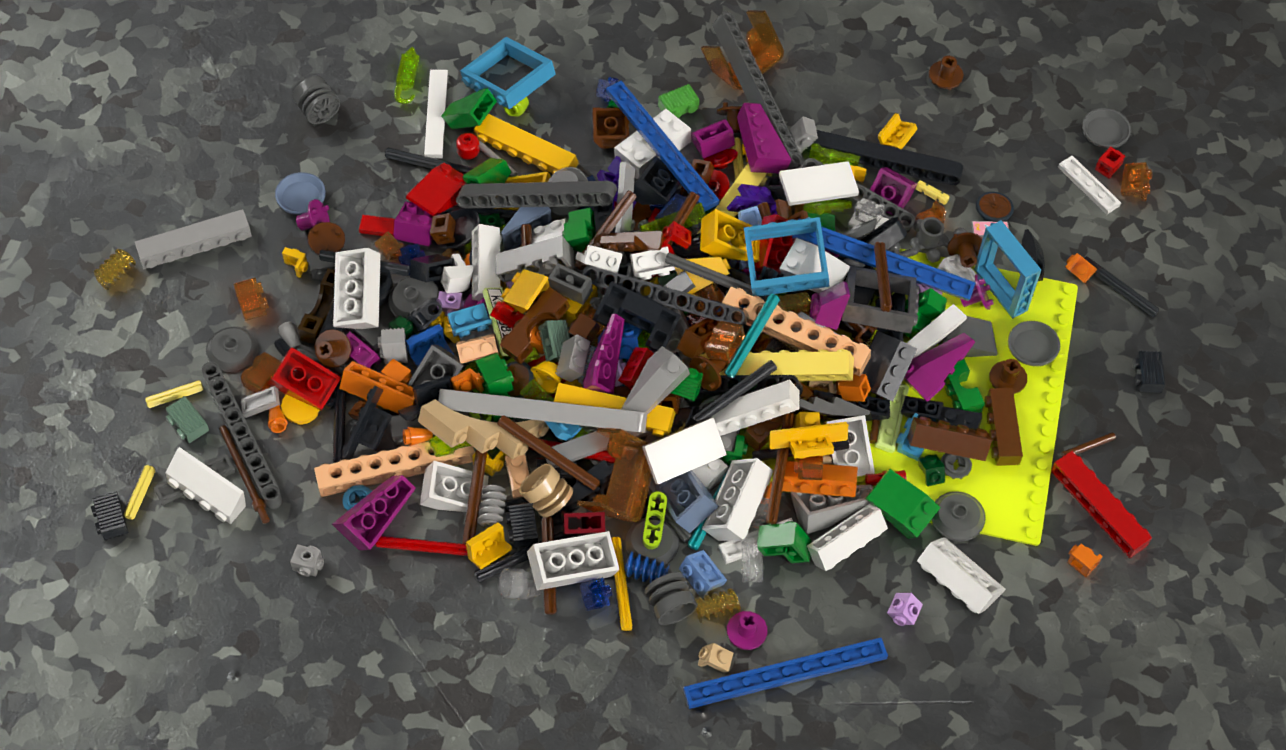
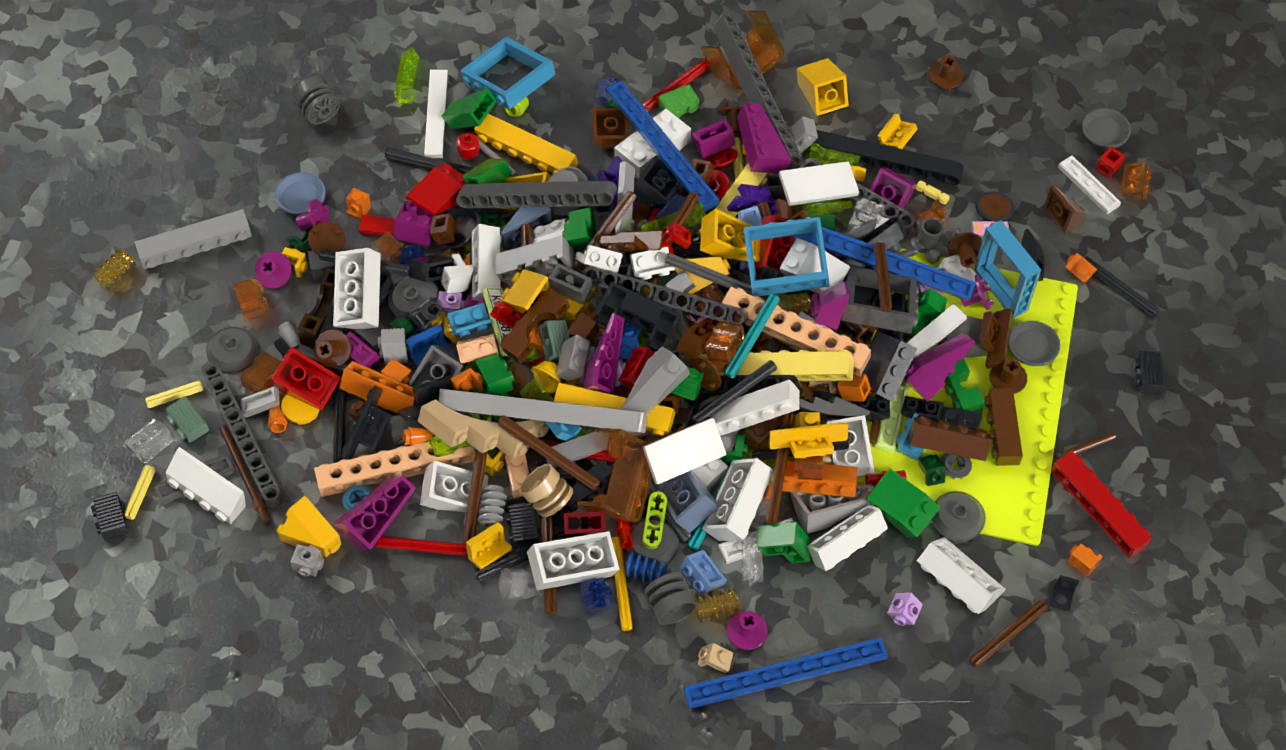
(149, 440): none -> clear bracket
(273, 270): none -> magenta piece
(299, 244): none -> dark green bracket
(308, 528): none -> yellow slope
(358, 203): none -> orange brick
(624, 532): none -> red pin
(681, 81): none -> red axle
(823, 86): none -> yellow slope
(995, 336): none -> reddish brown bracket
(1007, 634): none -> reddish brown axle
(1063, 210): none -> reddish brown slope
(1066, 587): none -> black bracket

